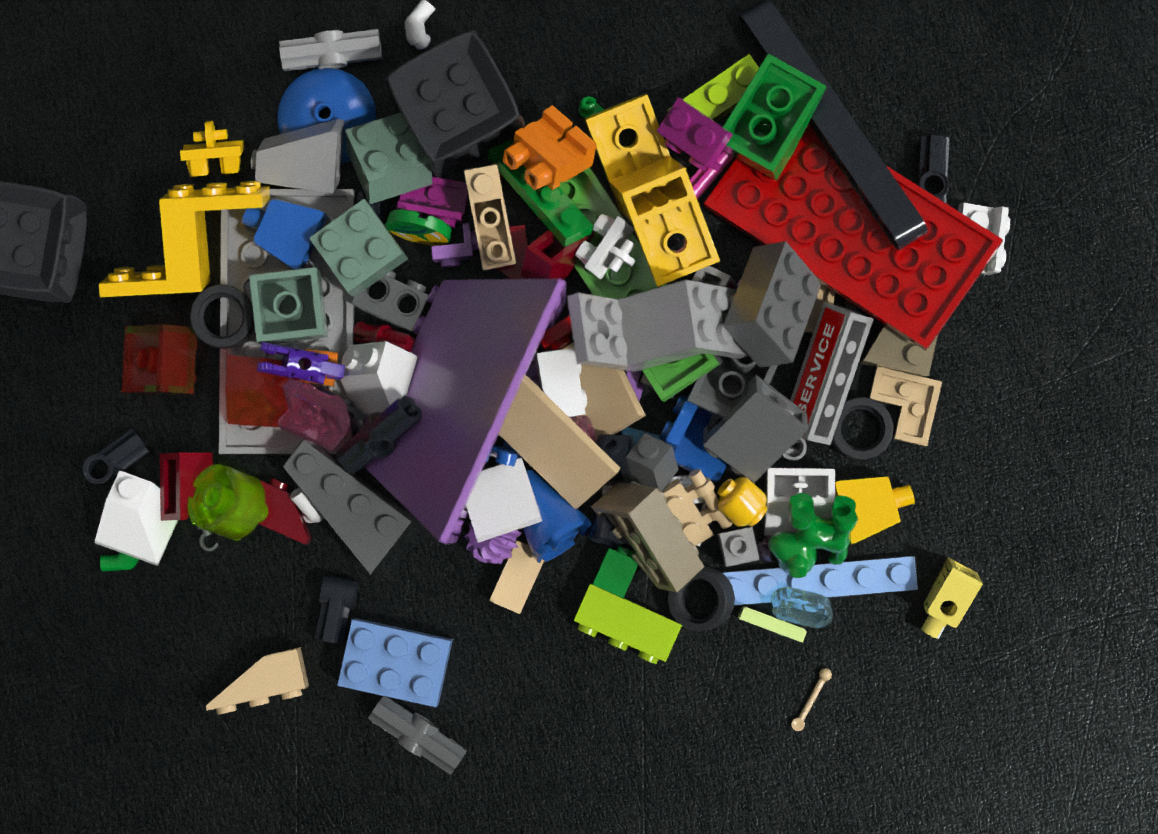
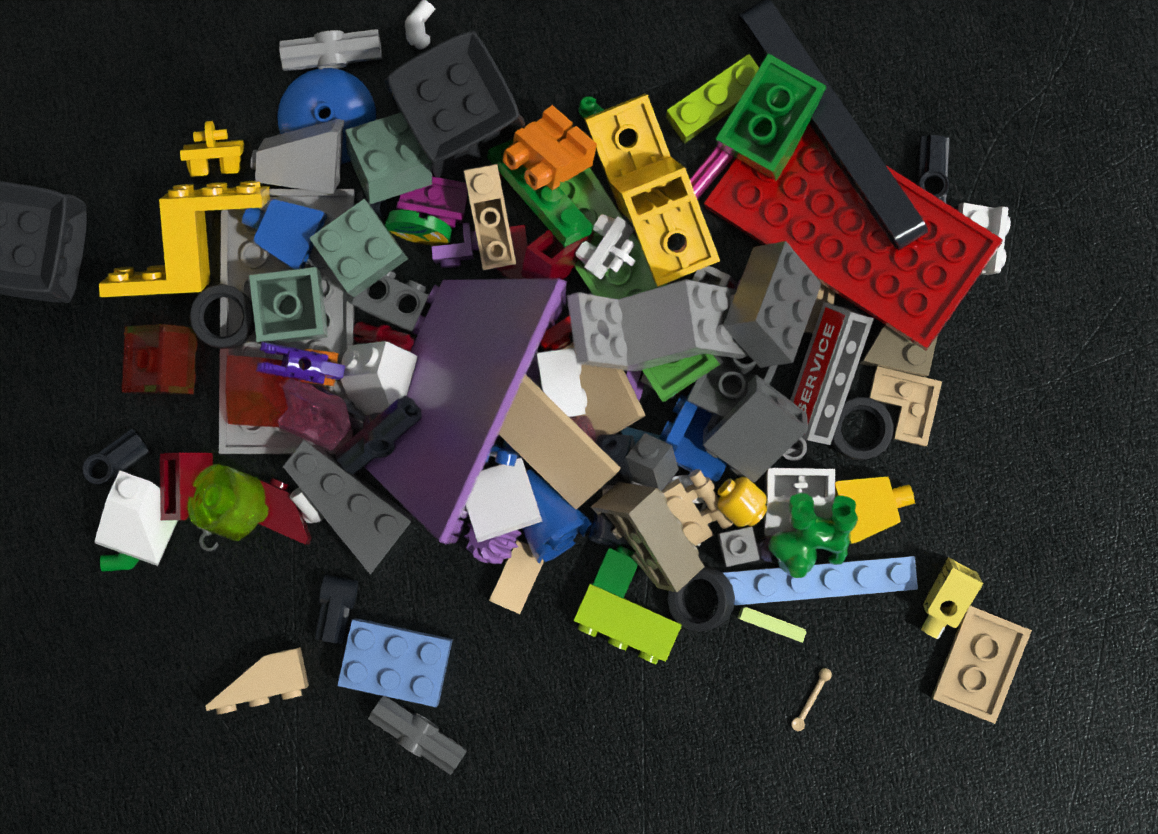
(695, 134): magenta bracket -> none
(801, 607): clear light blue beam -> none
(981, 664): none -> tan plate

